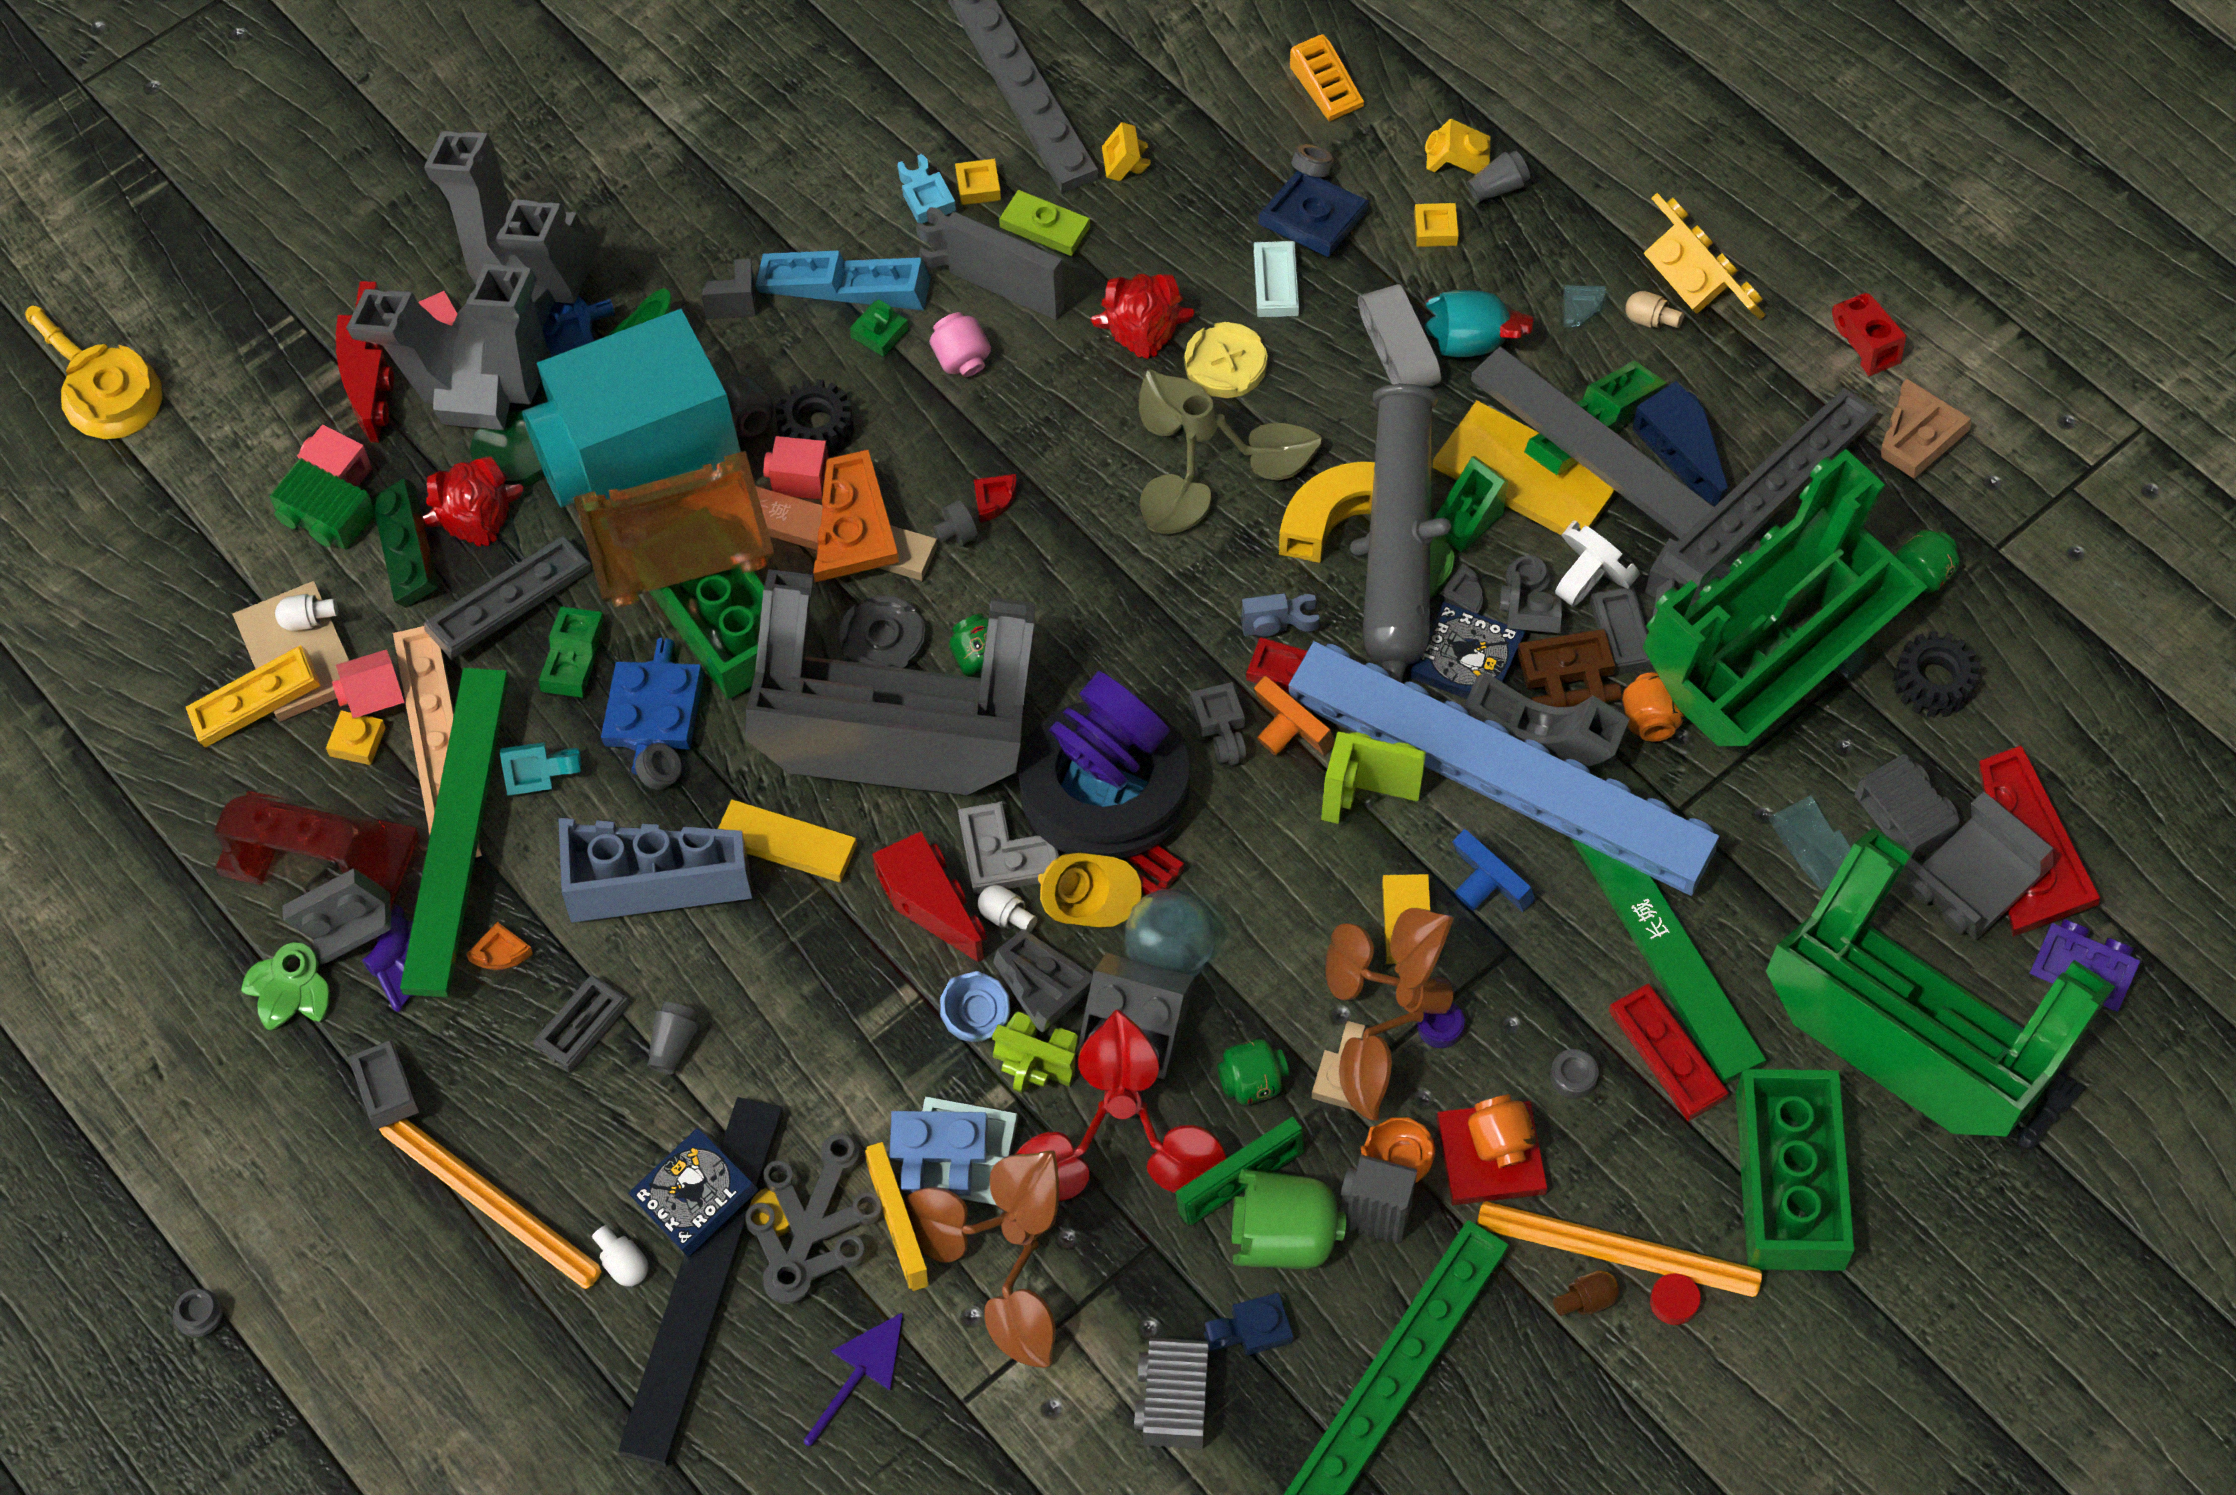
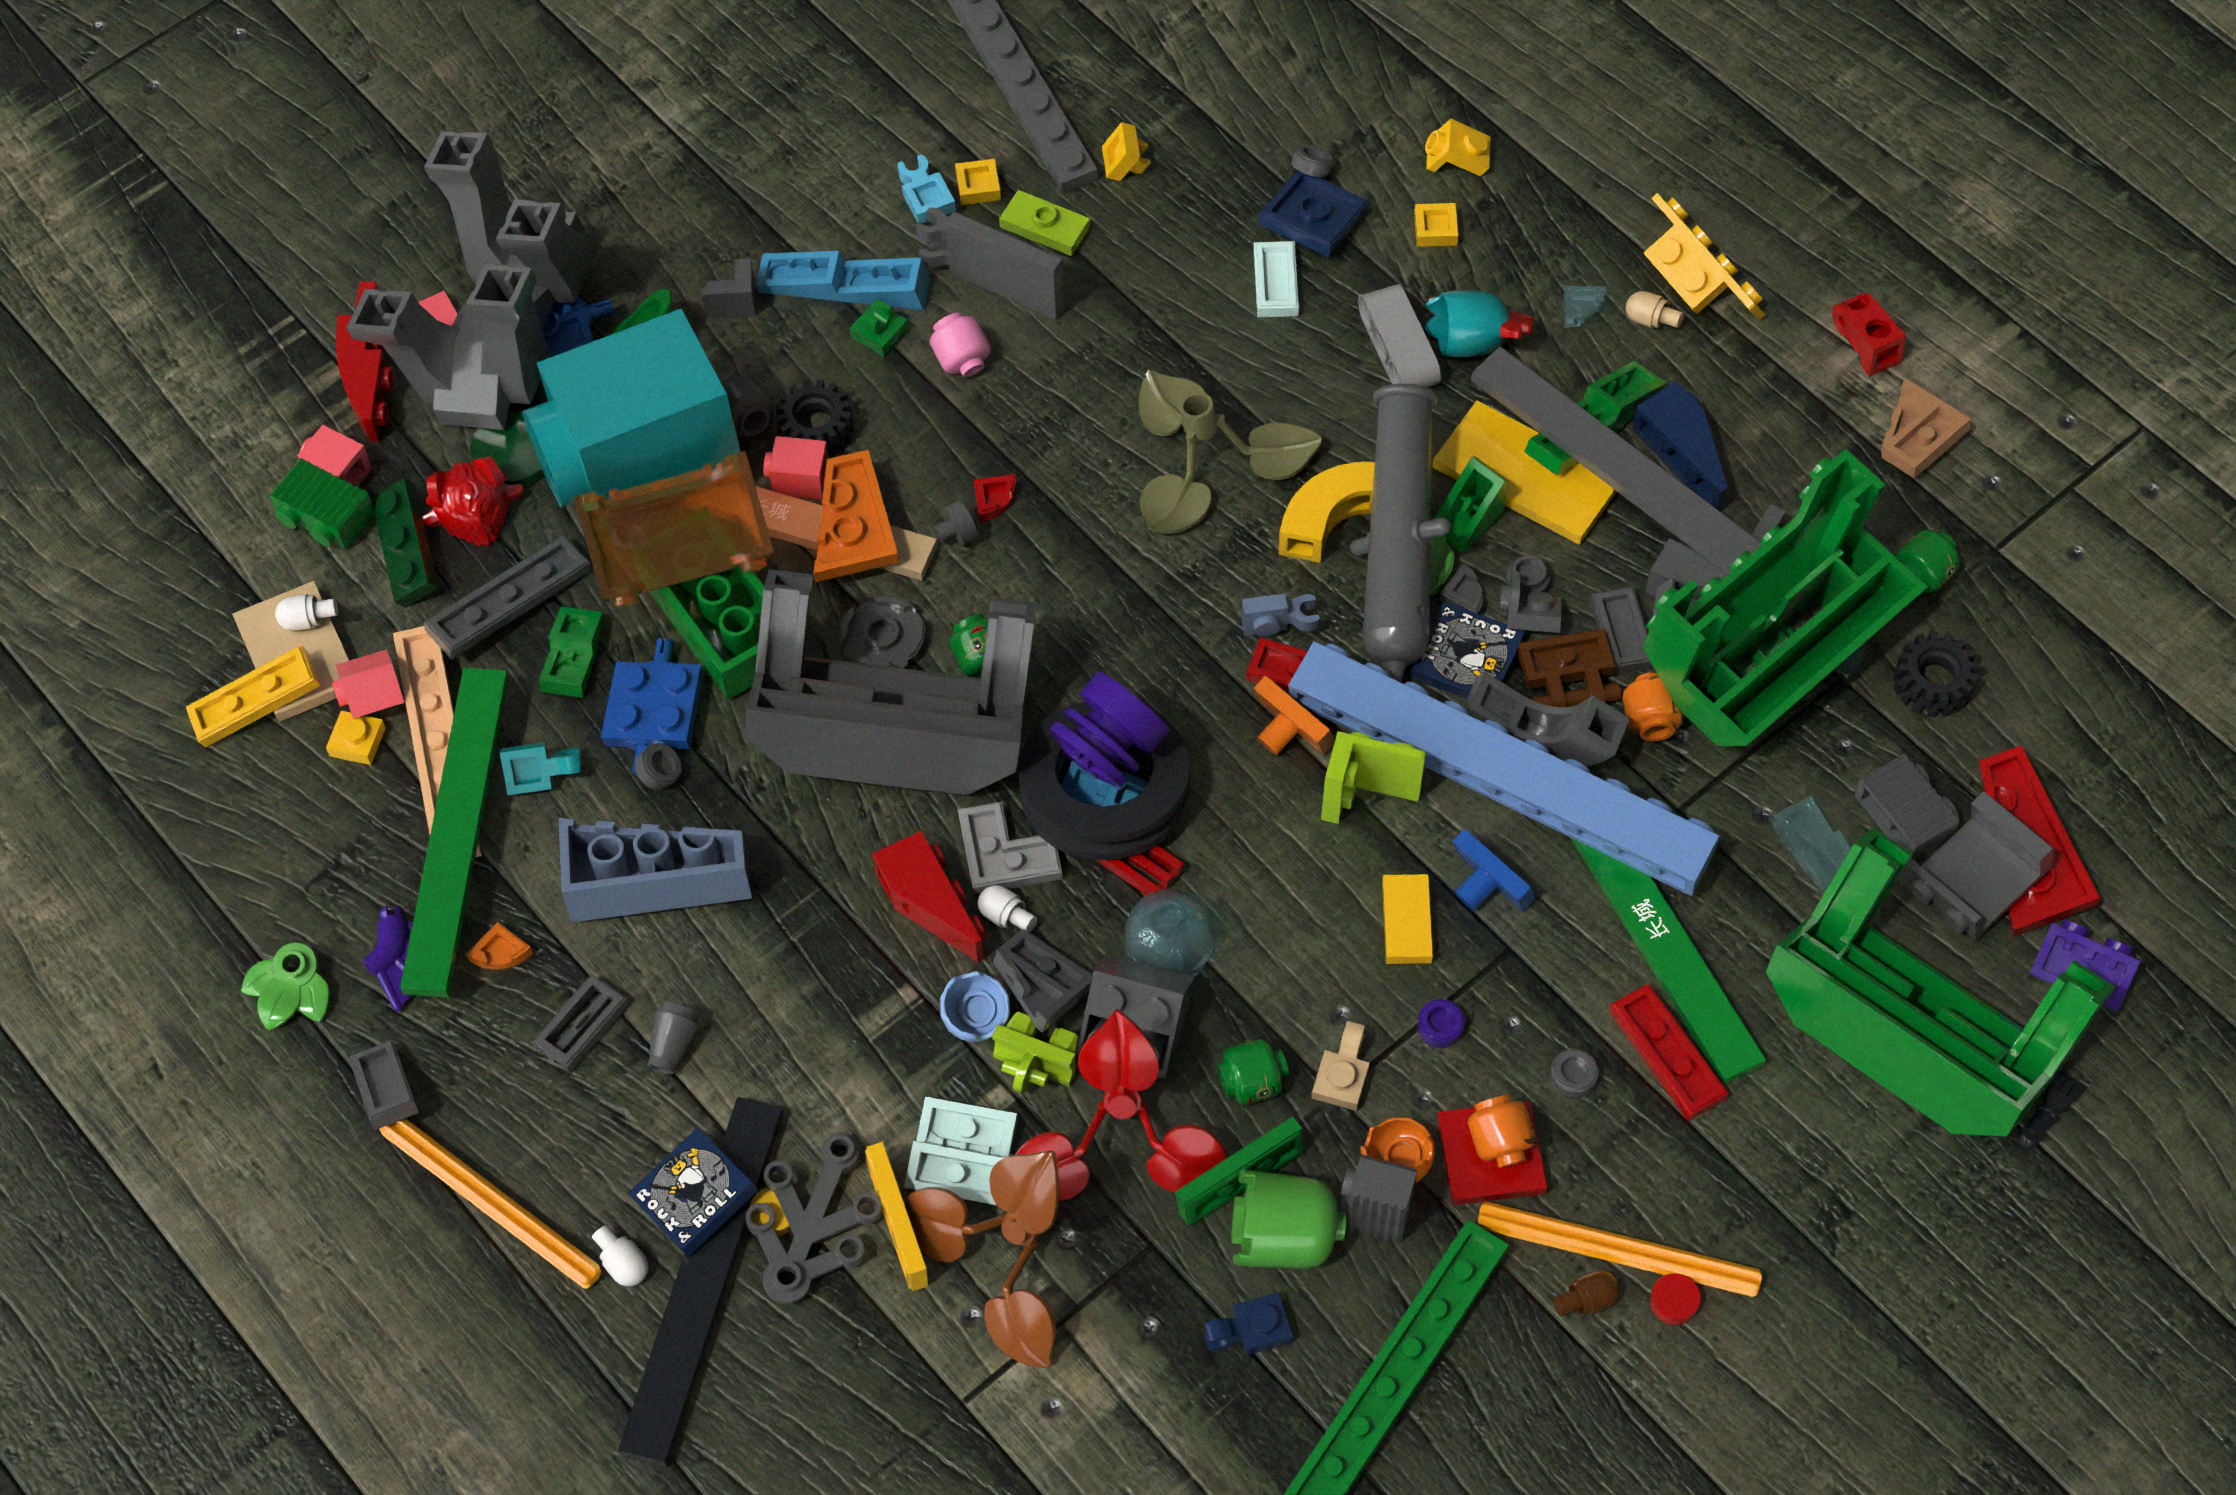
(105, 388): yellow piece -> none
(197, 1312): dark grey plate -> none
(261, 823): clear red windscreen -> none
(341, 914): dark grey bracket -> none
(790, 841): yellow tile -> none
(871, 1355): dark purple piece -> none
(938, 1138): medium blue plate -> none
(1089, 889): yellow piece -> none
(1142, 312): red hair -> none
(1174, 1393): flat silver brick -> none
(1220, 712): dark grey plate -> none
(1226, 360): light yellow tile -> none
(1320, 54): light orange slope -> none
(1416, 947): dark orange plant -> none
(1499, 177): dark grey cone -> none
(1596, 559): white tile -> none
(1768, 488): dark grey plate -> none
(1794, 1170): green brick -> none

